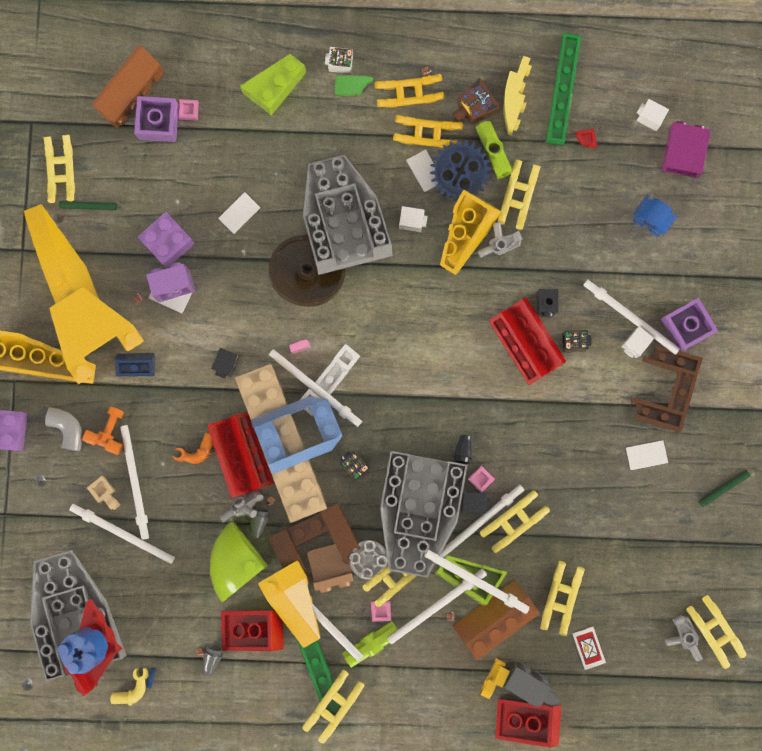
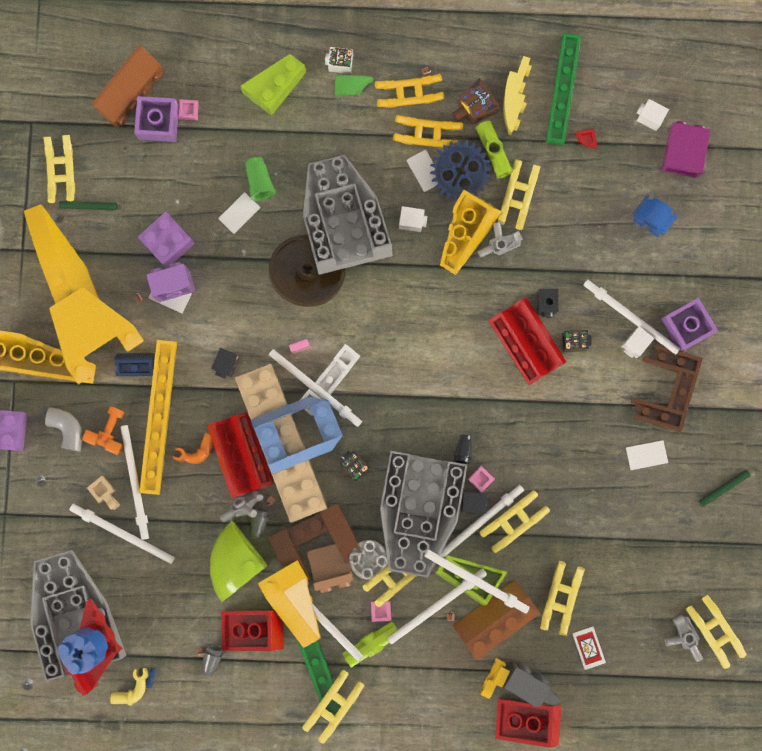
(158, 417): none -> yellow plate
(259, 179): none -> bright green plant

